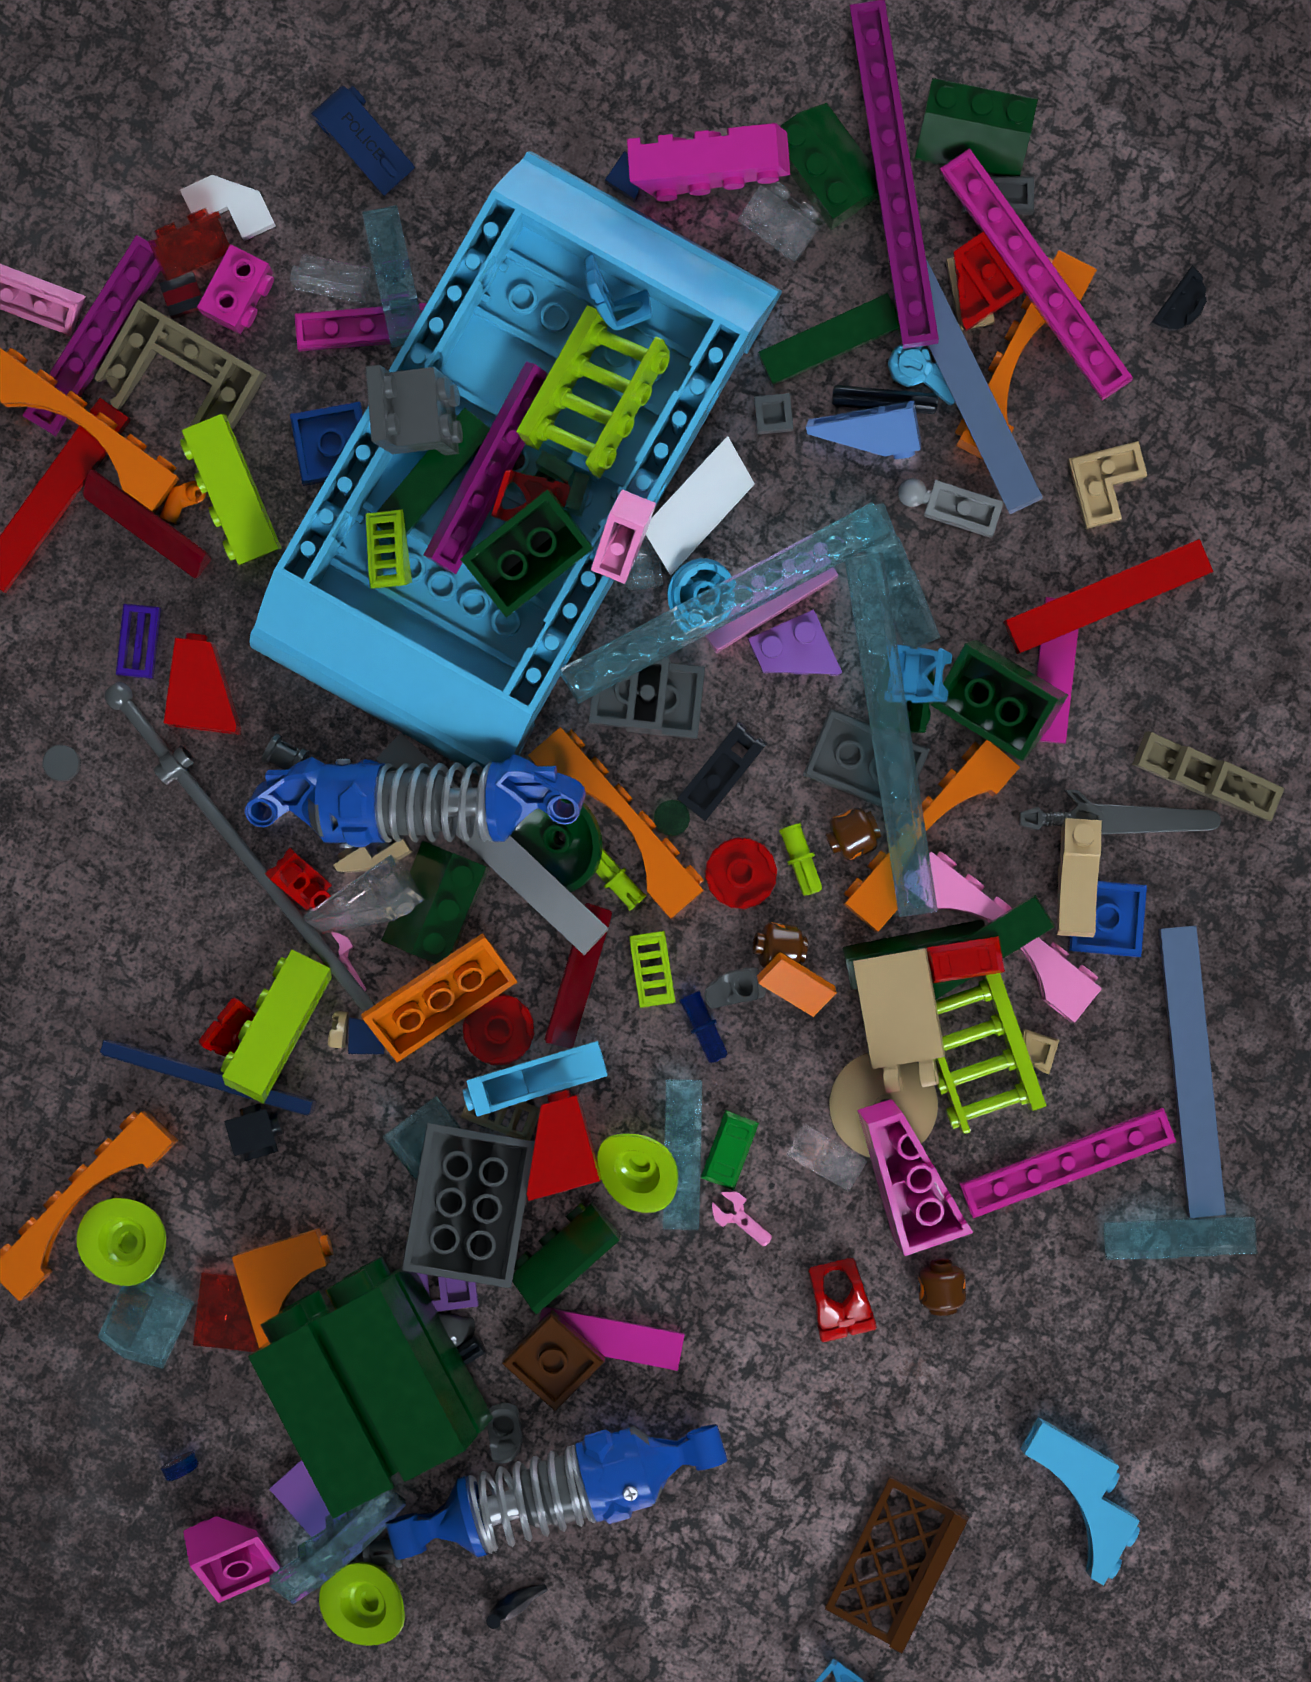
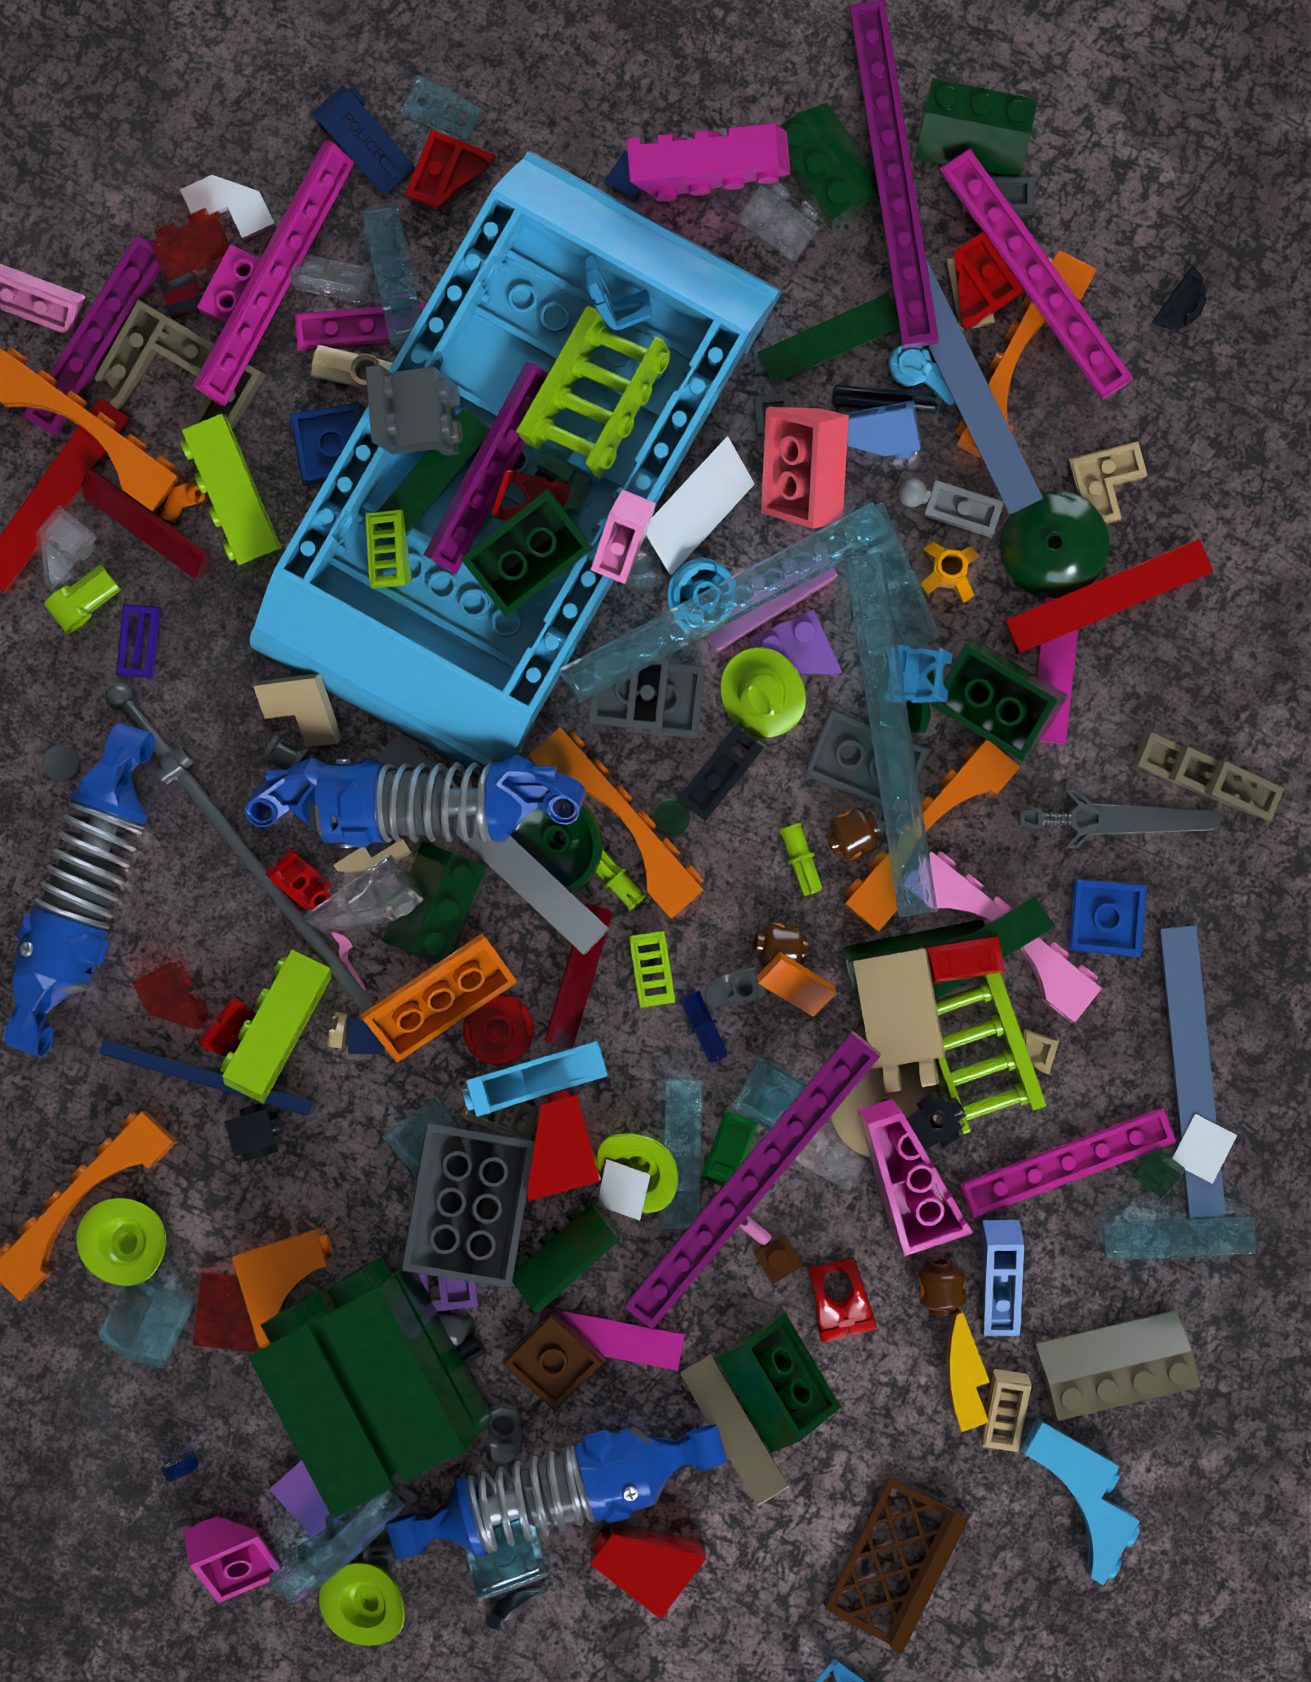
(60, 545): none -> clear slope
(66, 927): none -> blue piece
(73, 604): none -> lime piece
(169, 997): none -> clear red slope
(199, 689): red slope -> none
(273, 273): none -> dark pink tile
(307, 700): none -> tan tile
(343, 366): none -> tan piece
(435, 120): none -> clear light blue slope
(446, 170): none -> red wing
(509, 1565): none -> clear light blue slope
(623, 1189): none -> white sticker
(646, 1563): none -> red slope
(737, 1431): none -> dark tan slope
(741, 873): red tile -> none
(752, 1179): none -> magenta plate
(763, 692): none -> lime hat
(766, 1093): none -> clear light blue slope
(778, 1259): none -> reddish brown plate
(778, 1383): none -> dark green slope
(804, 465): none -> coral slope
(928, 1130): none -> black brick
(949, 570): none -> light orange rock
(964, 1374): none -> yellow slope
(1002, 1277): none -> medium blue slope
(1009, 1380): none -> tan slope
(1061, 570): none -> dark green dish
(1078, 877): tan slope -> none
(1117, 1365): none -> dark tan slope
(1158, 1172): none -> clear green tile
(1204, 1148): none -> white sticker

